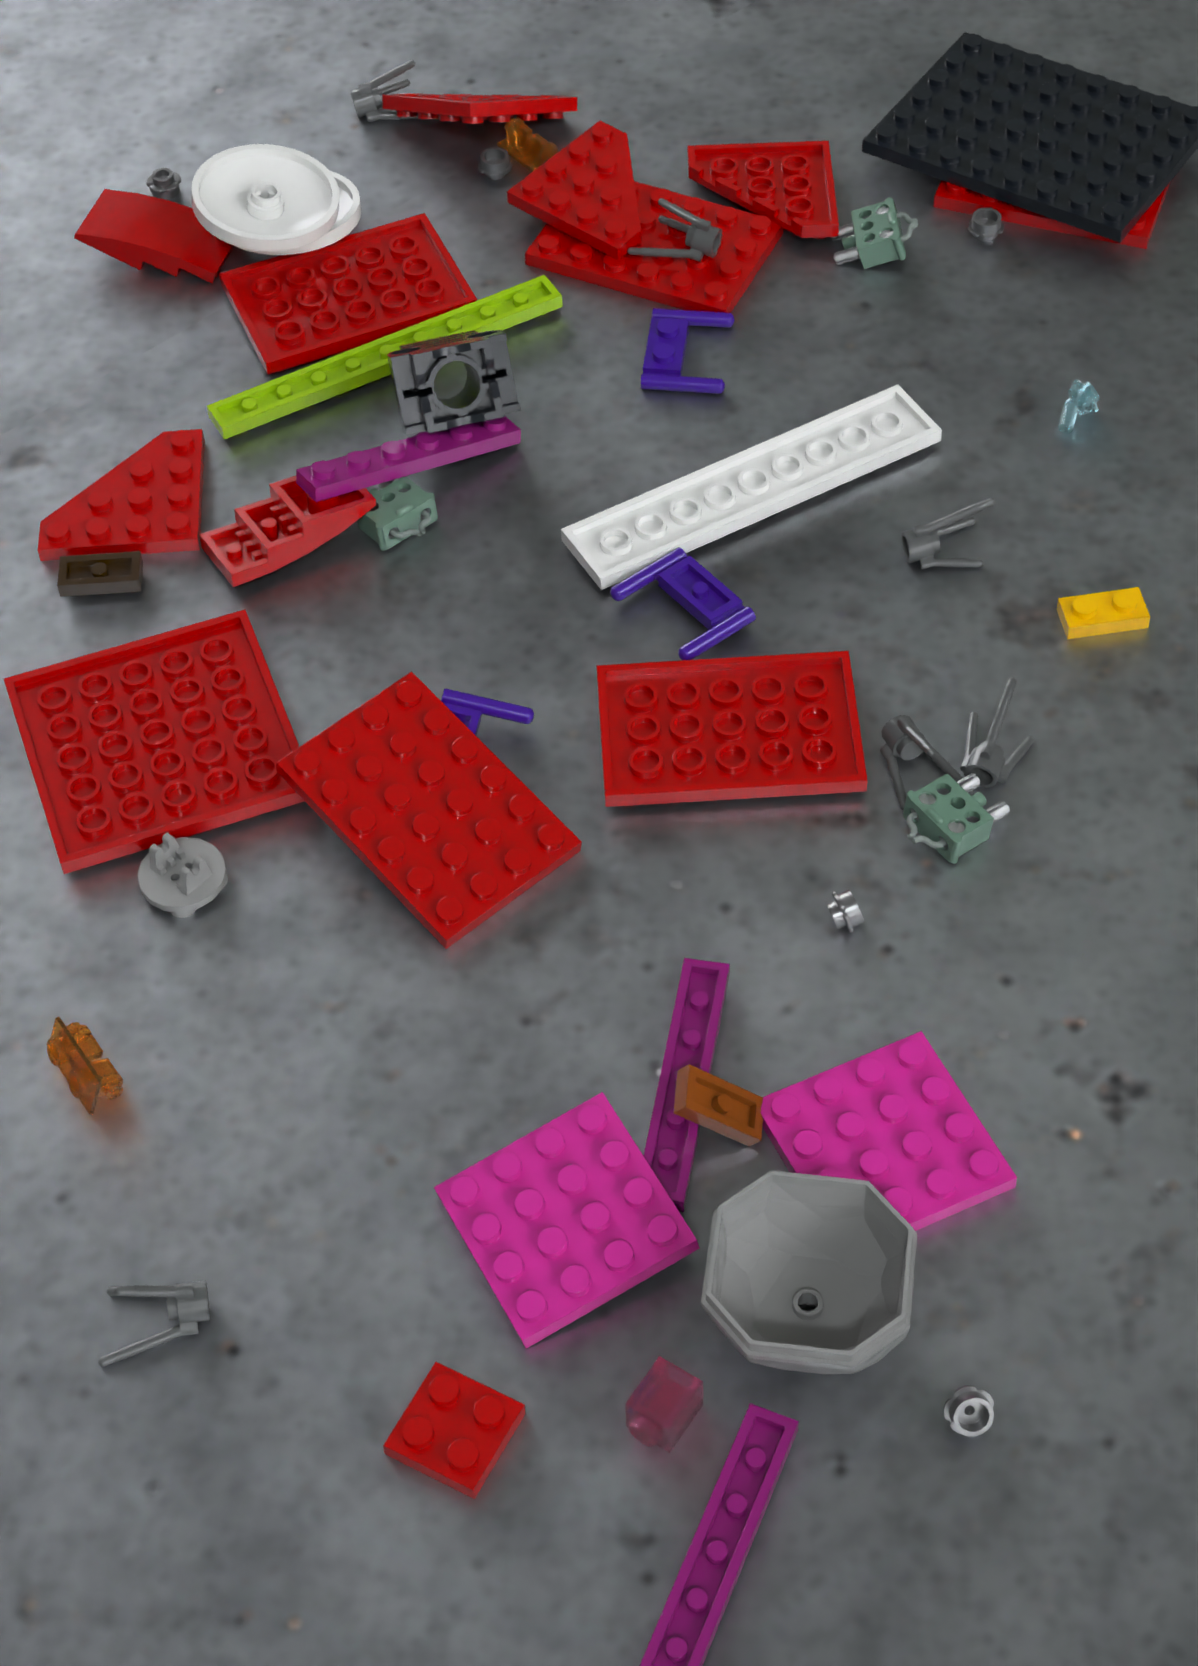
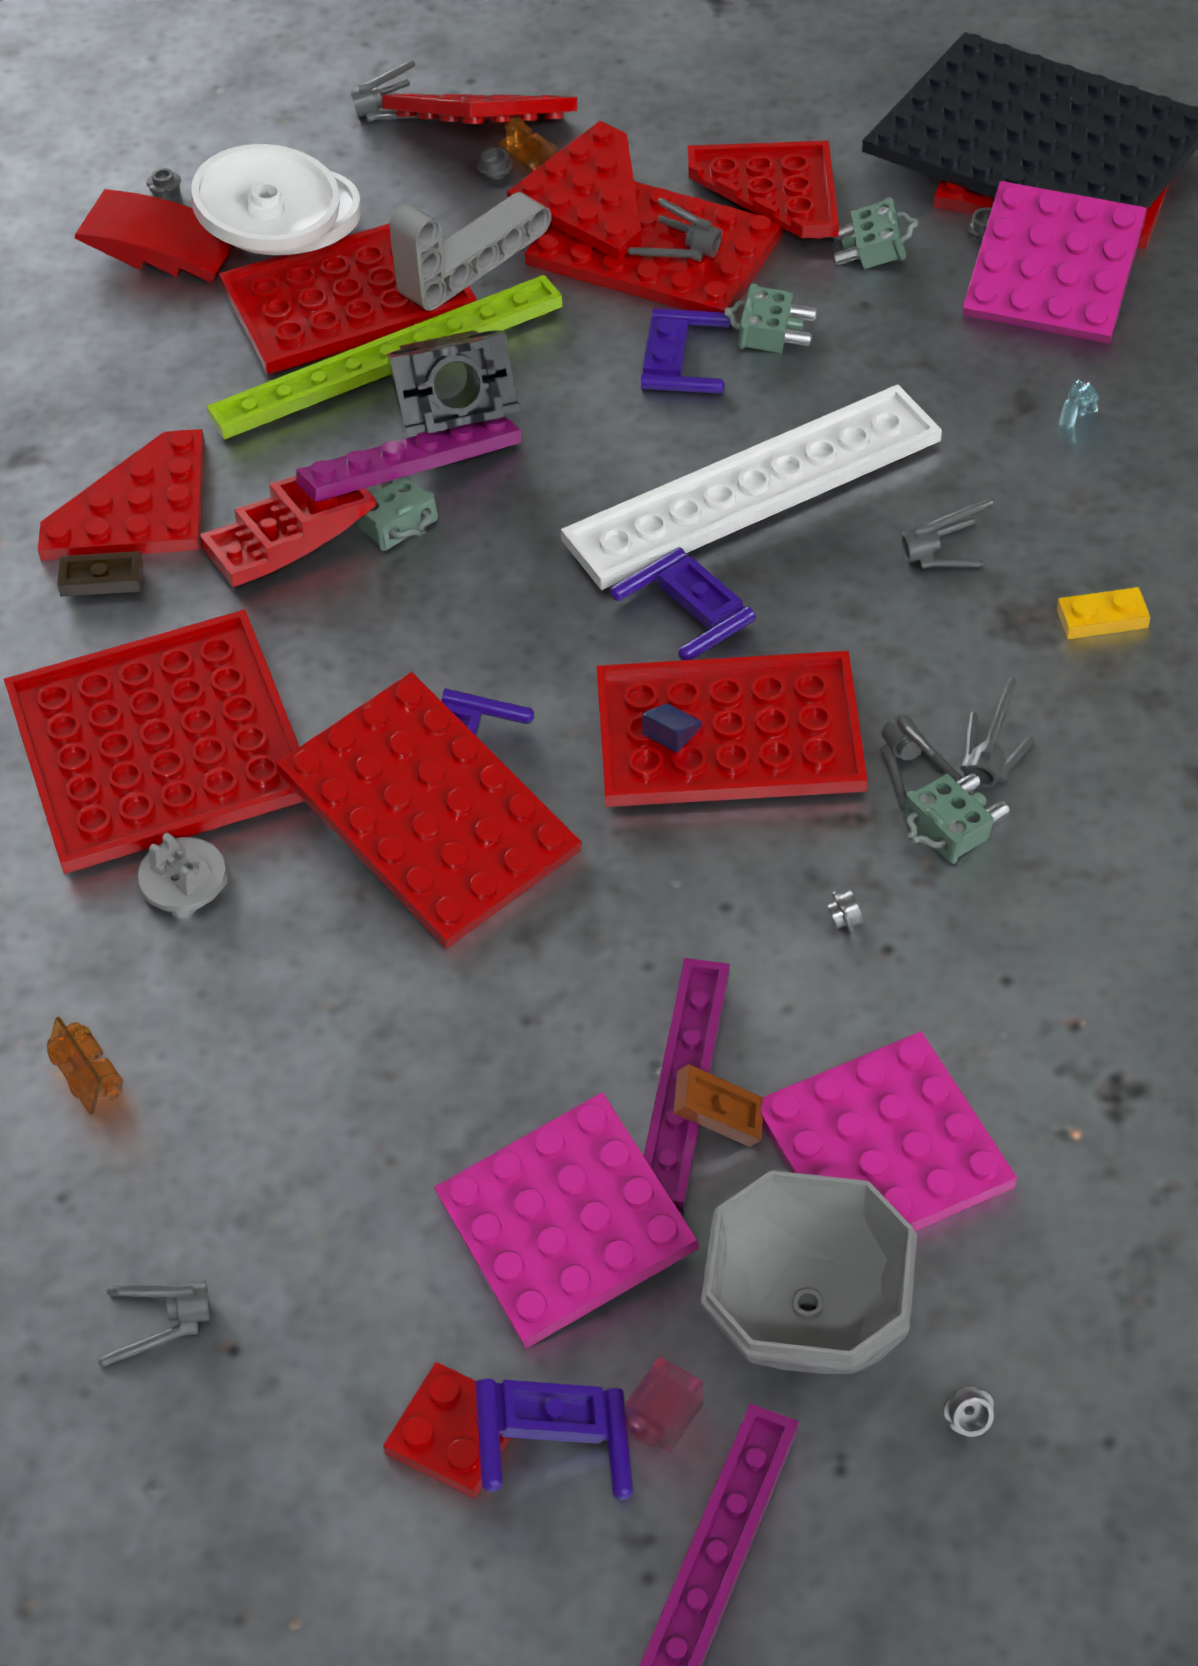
(437, 270): none -> light grey beam
(552, 1414): none -> dark purple plate
(669, 726): none -> dark blue slope
(770, 320): none -> sand green piece
(1054, 262): none -> dark pink plate

